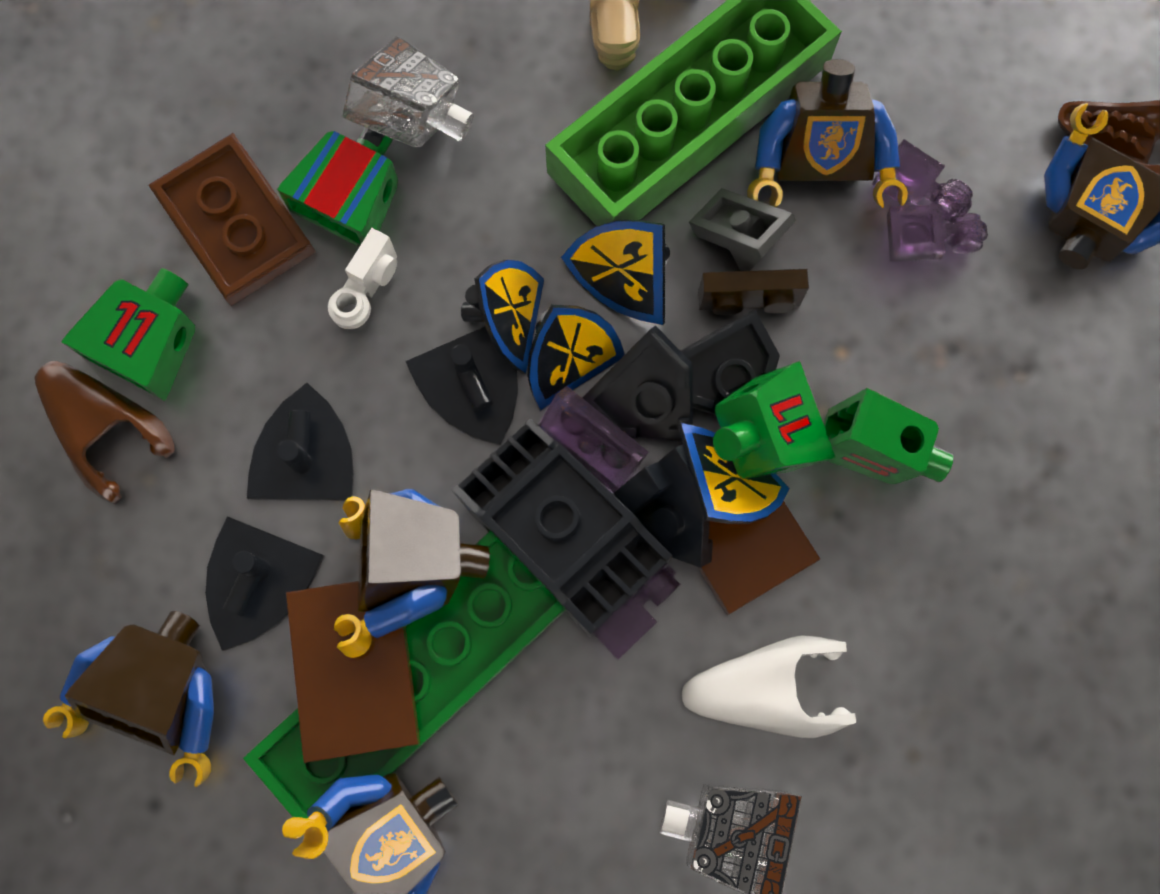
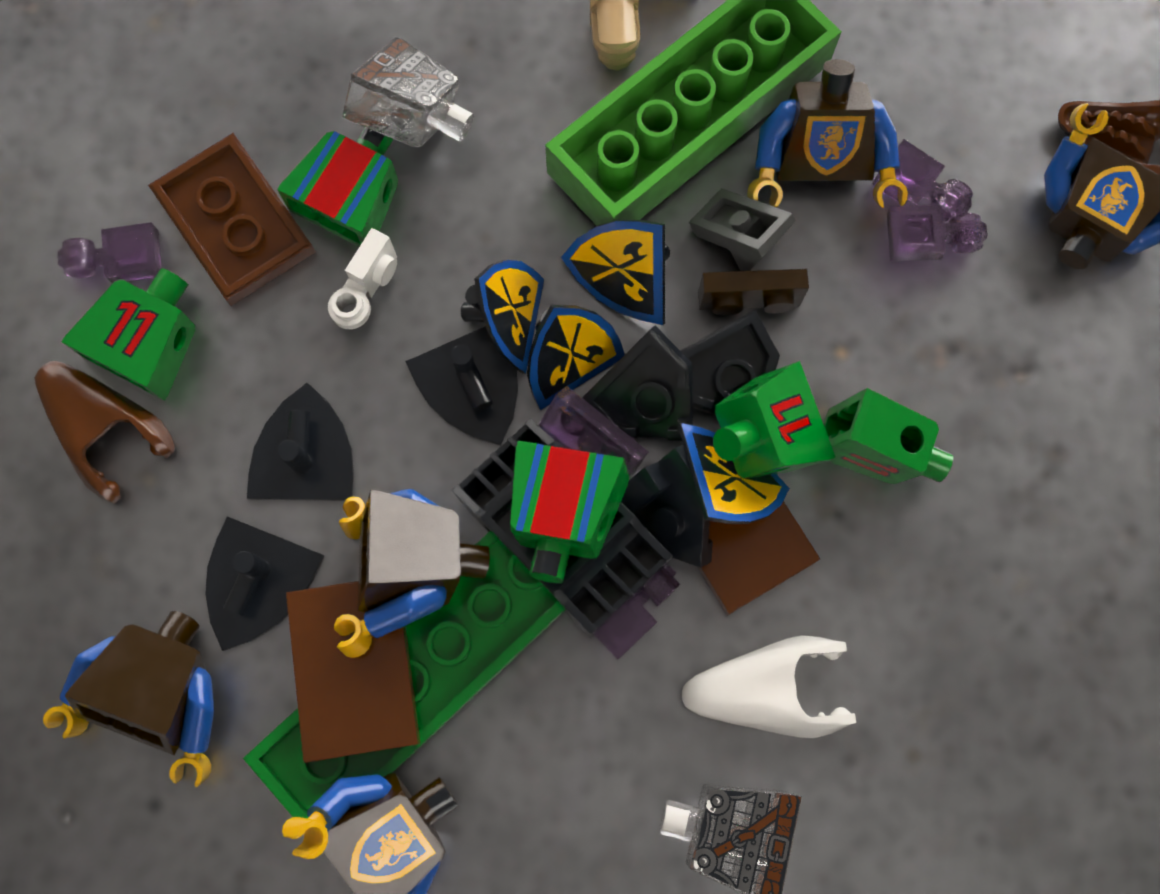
(126, 254): none -> clear purple plate
(564, 504): none -> torso

